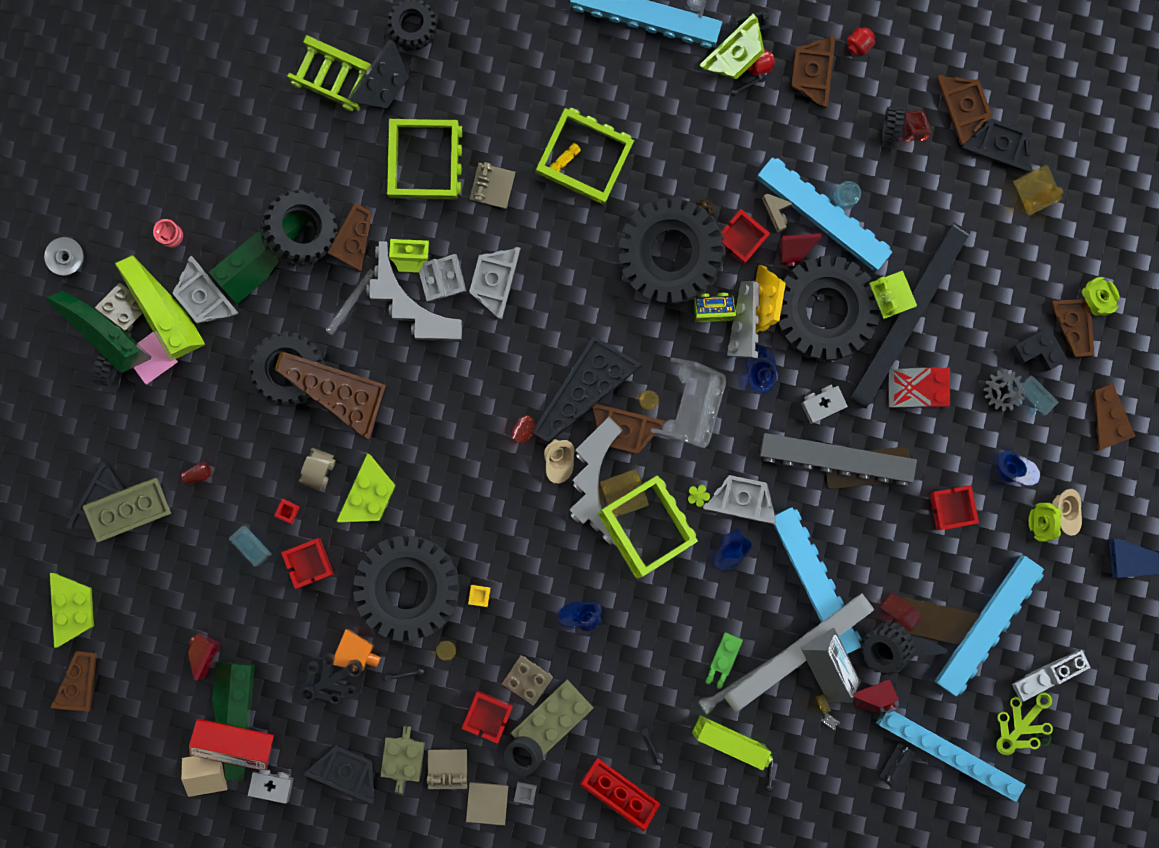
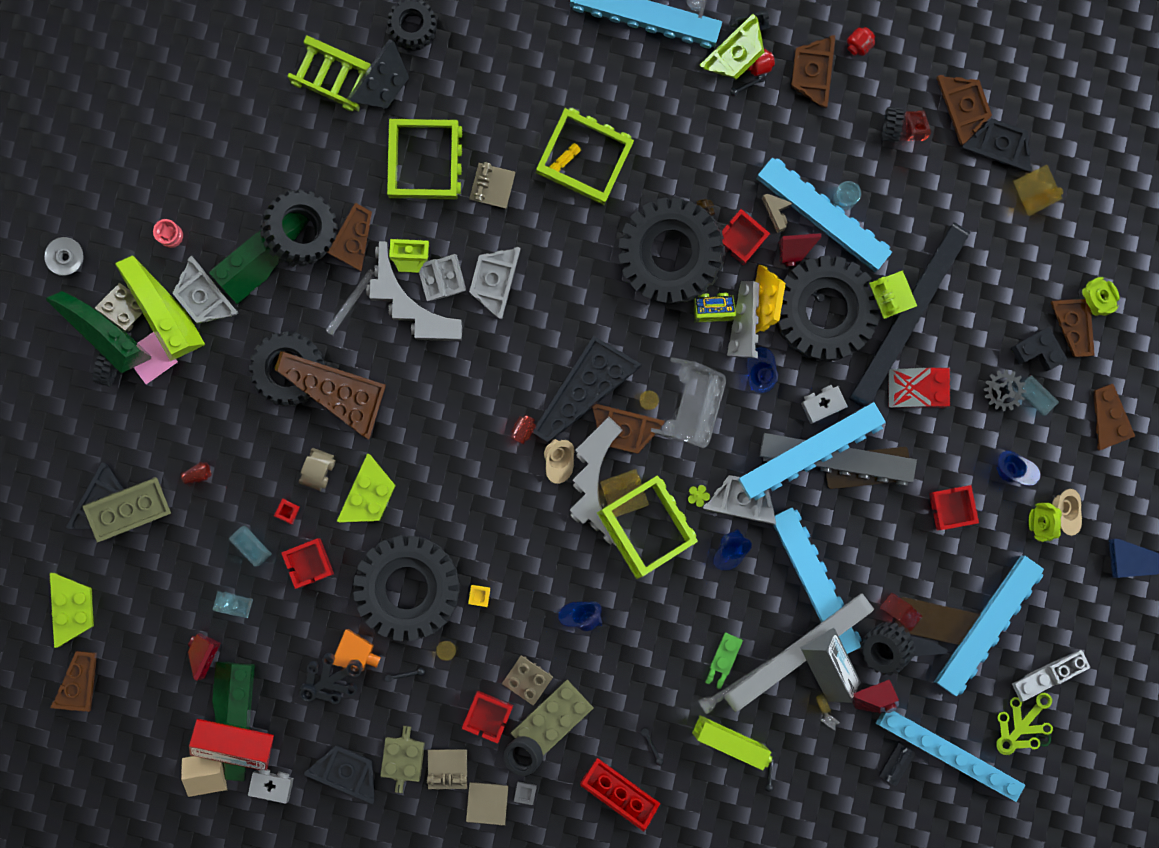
(232, 604): none -> clear light blue slope
(812, 450): none -> medium azure brick

